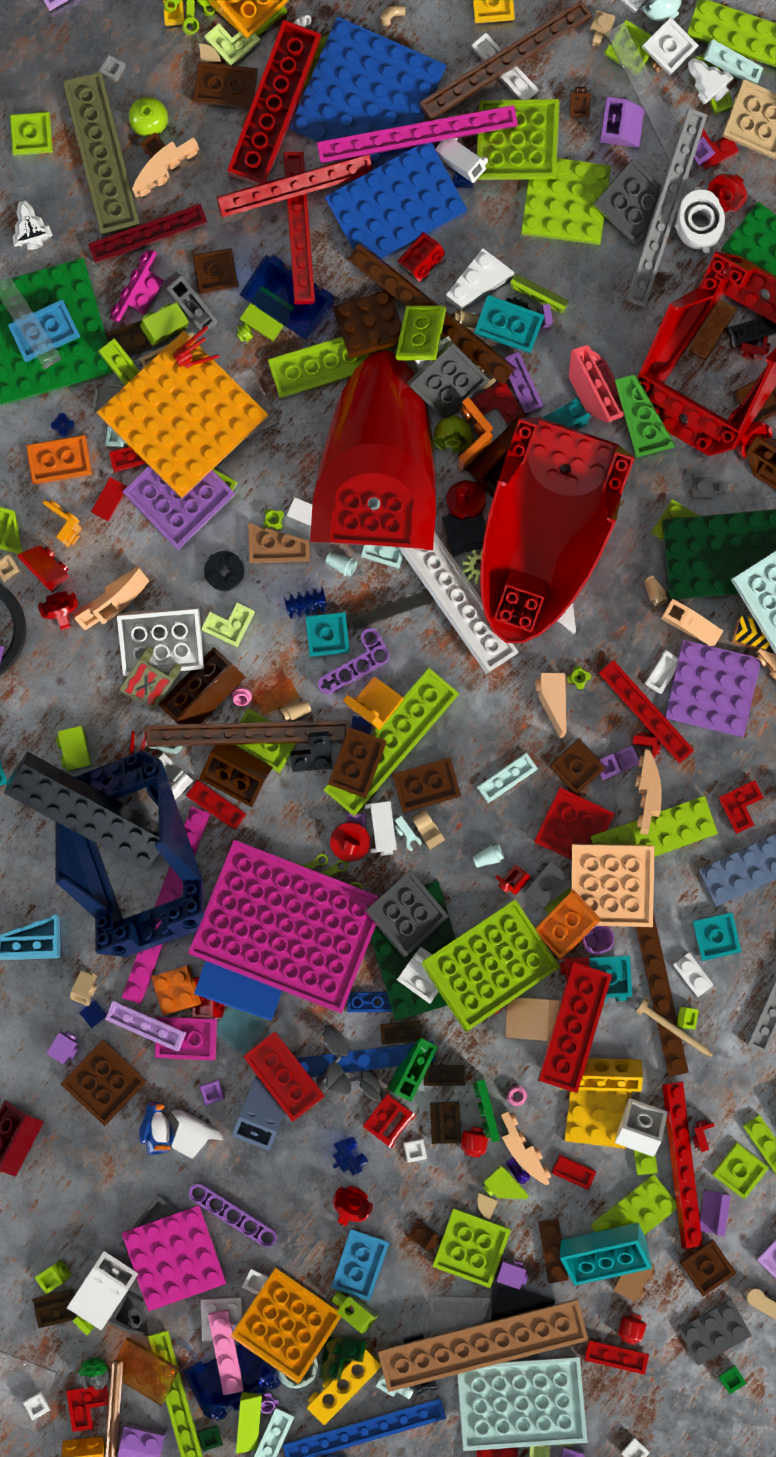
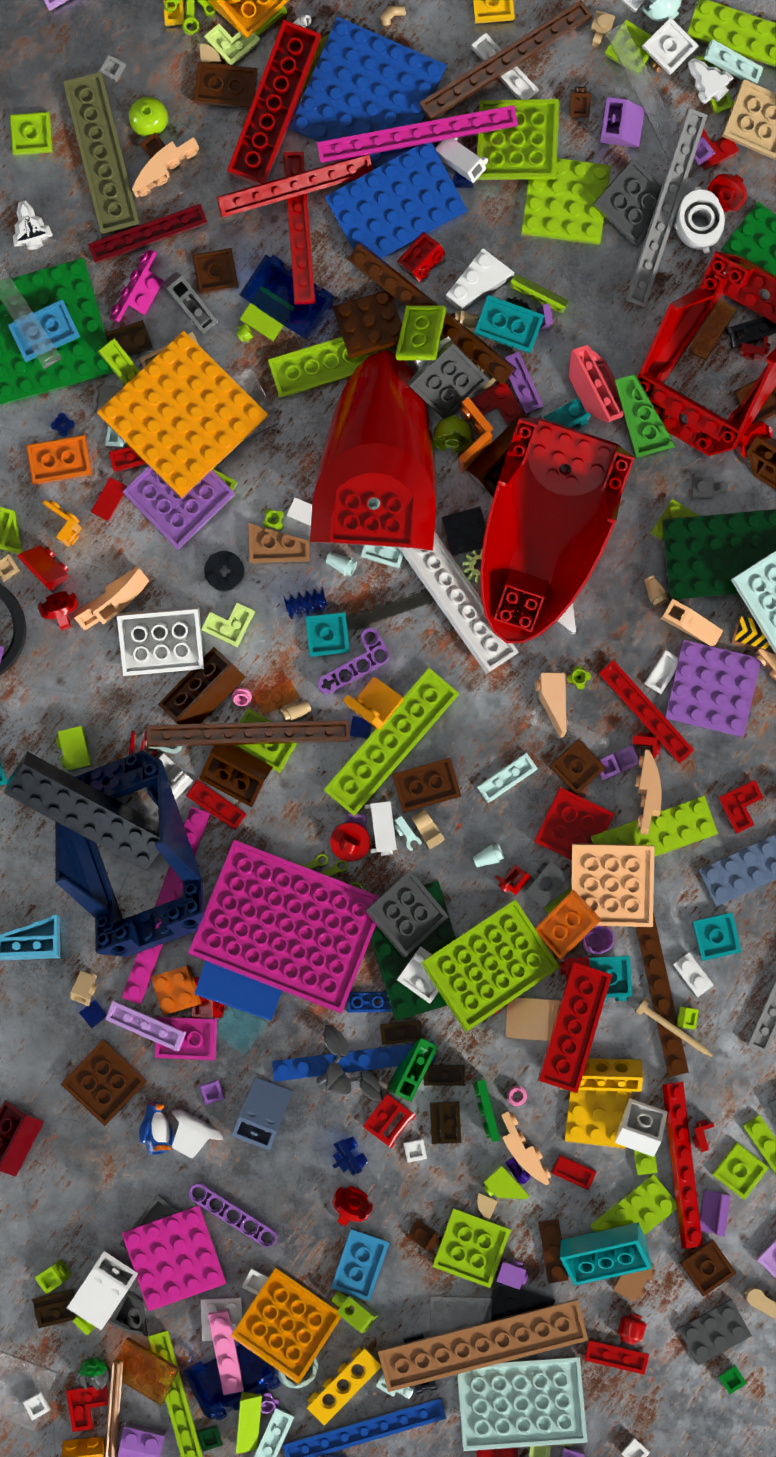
(63, 1047): medium lavender brick -> none
(147, 682): flag -> none
(164, 323): lime brick -> none
(183, 355): red plant -> none
(284, 1076): red plate -> none
(316, 757): black plate -> none
(336, 1352): dark green plate -> none
(357, 762): reddish brown plate -> none
(466, 499): red tile -> none
(474, 1142): red head -> none

